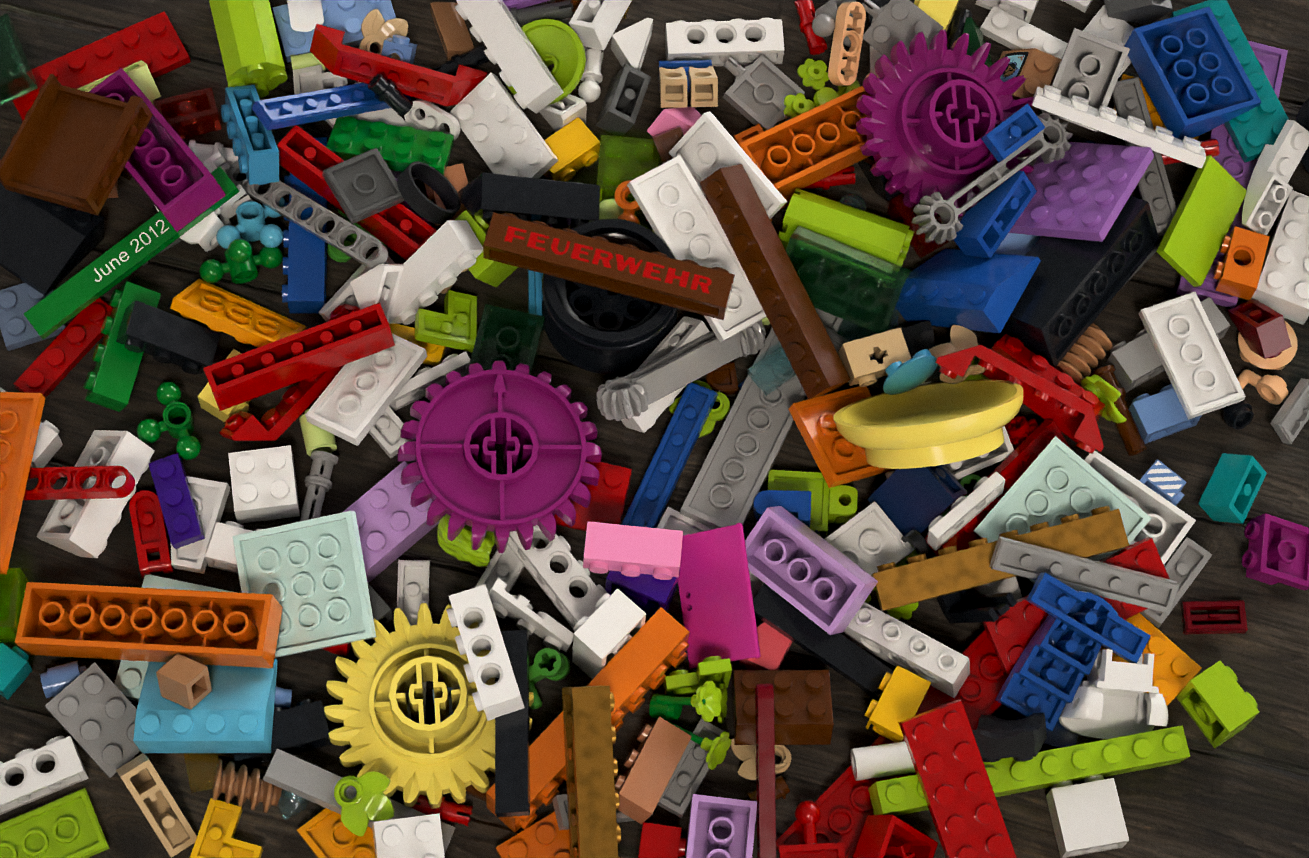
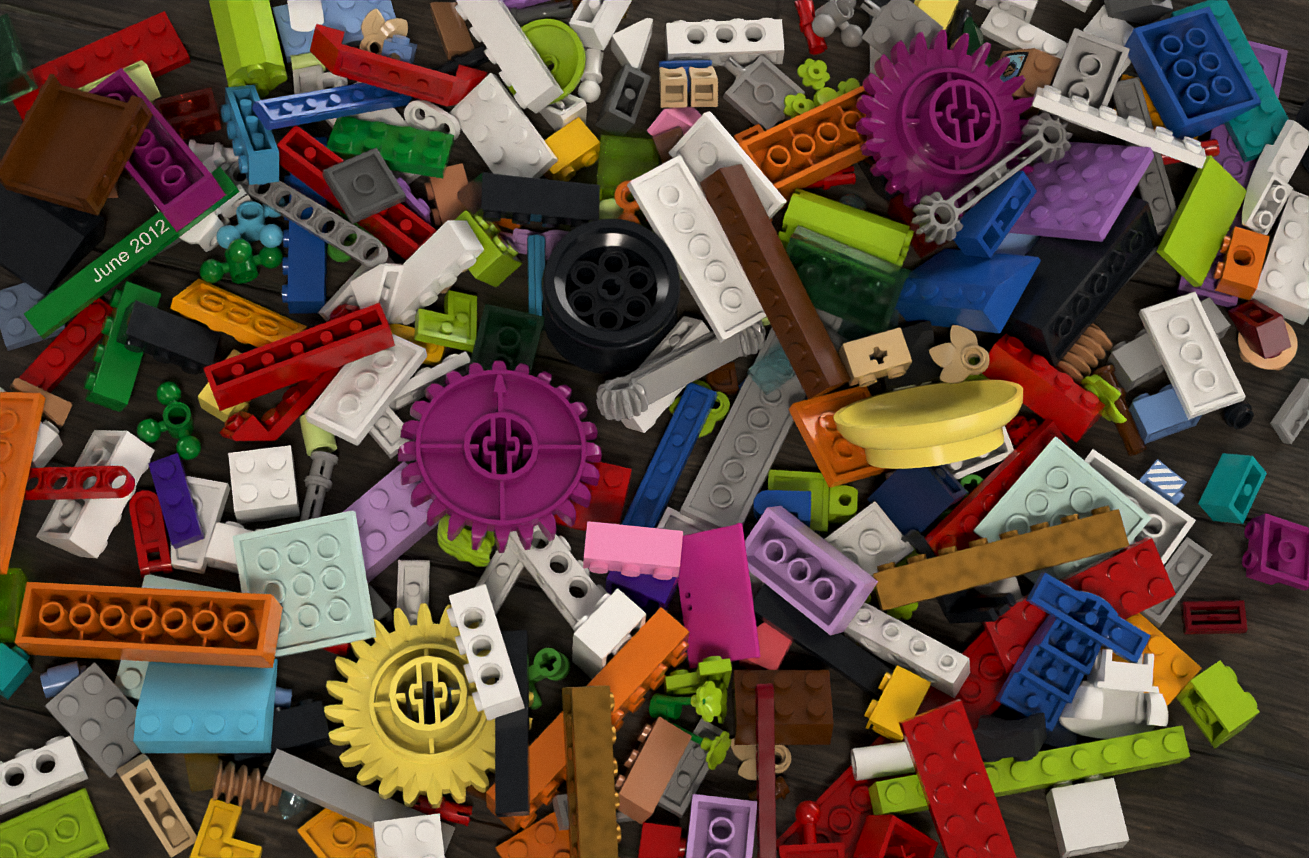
(54, 409): none -> medium nougat slope
(184, 681): medium nougat brick -> none
(368, 803): lime plate -> none
(386, 92): black pin -> none
(421, 203): black tyre -> none
(519, 610): white wing -> none
(608, 265): reddish brown brick -> none
(851, 64): light nougat beam -> none
(910, 374): dark azure dish -> none
(960, 361): red slope -> none
(965, 509): white plate -> none
(1013, 133): blue slope -> none
(1085, 574): light grey tile -> none
(1270, 387): light nougat plate -> none

